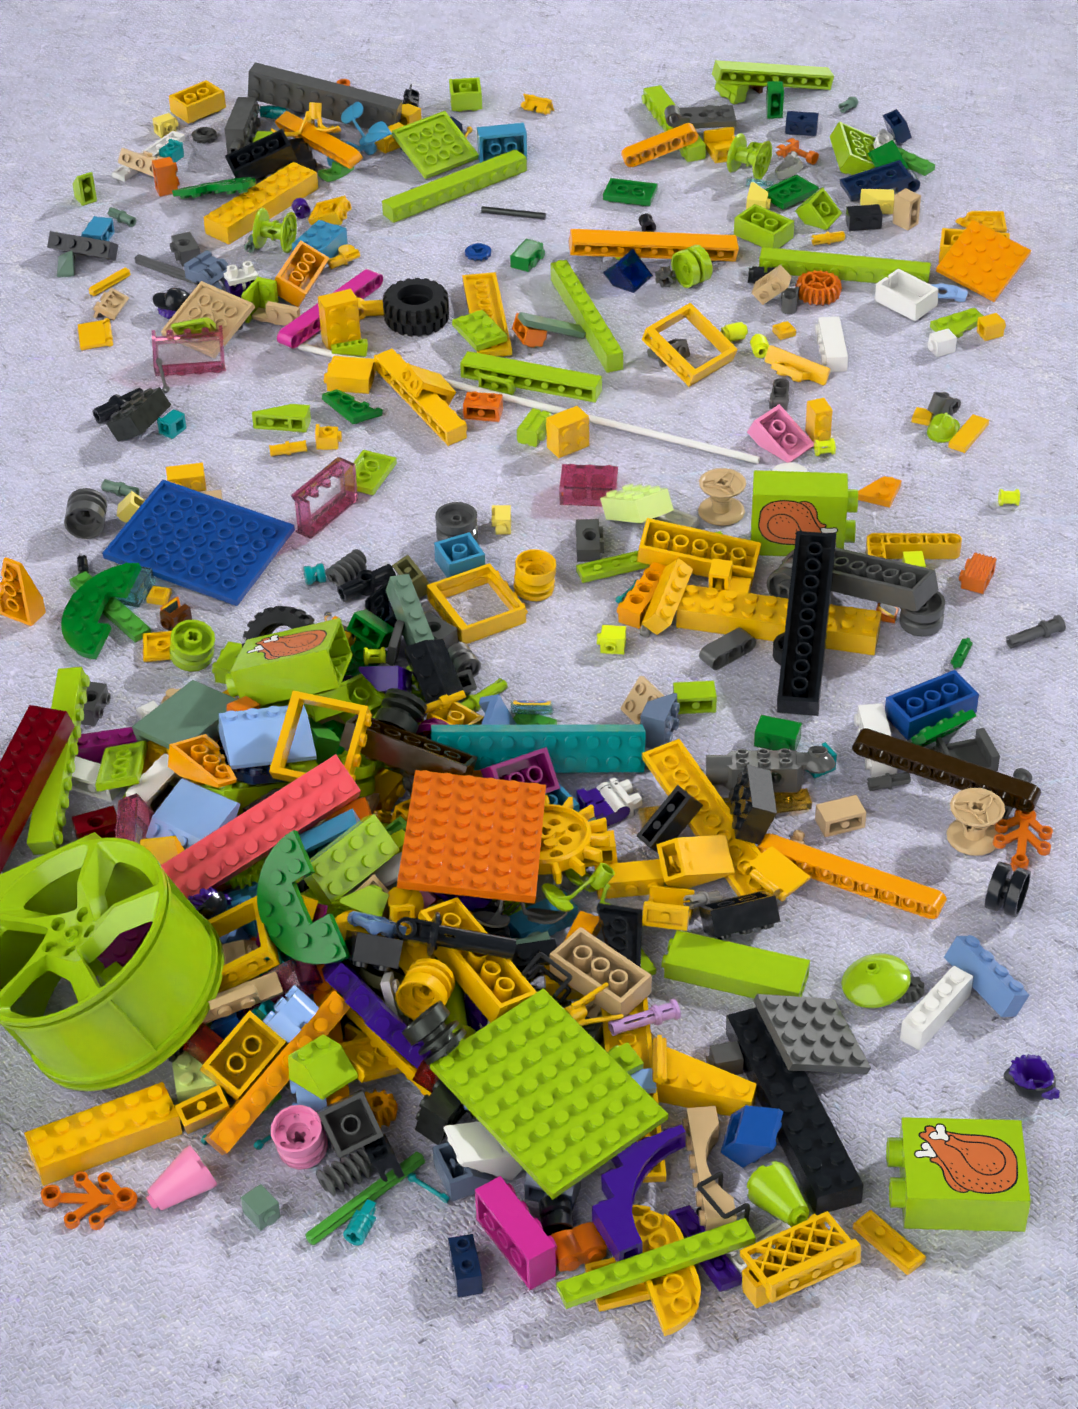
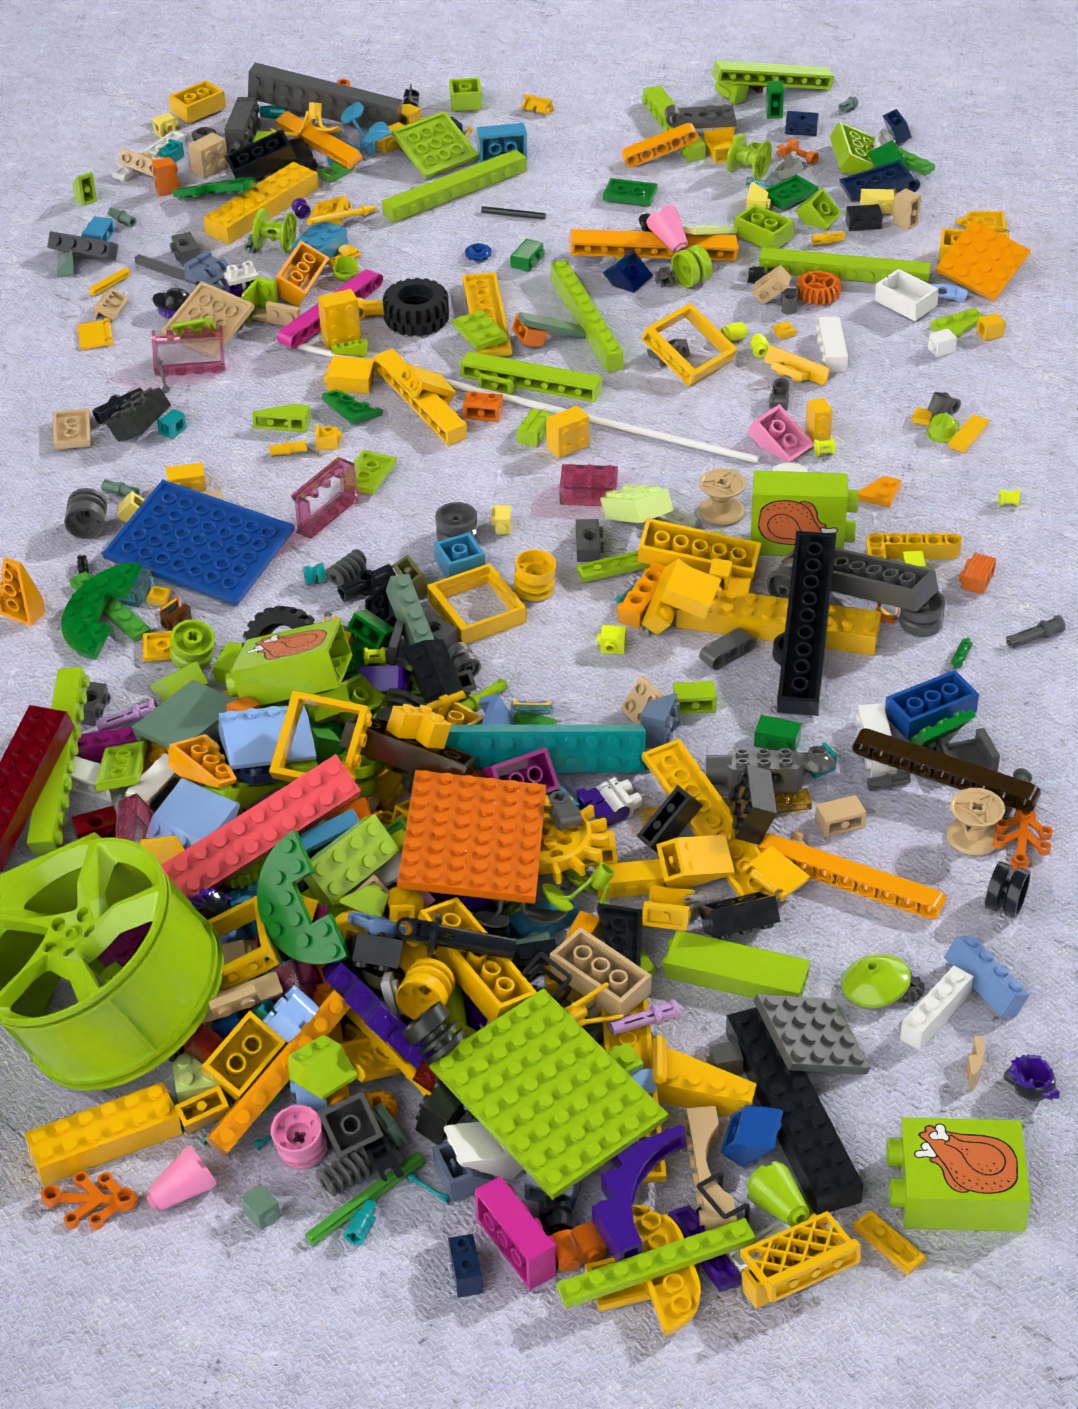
(71, 429): none -> tan plate
(137, 712): none -> lavender pin
(174, 682): none -> lime slope
(208, 155): none -> tan brick
(345, 268): none -> lime hair
(362, 211): none -> yellow bar
(389, 1125): none -> sand green axle
(419, 724): none -> yellow brick
(564, 811): none -> dark grey piece
(668, 228): none -> bright pink cone
(692, 590): none -> yellow brick
(709, 229): none -> yellowish green tile
(975, 1062): none -> tan slope

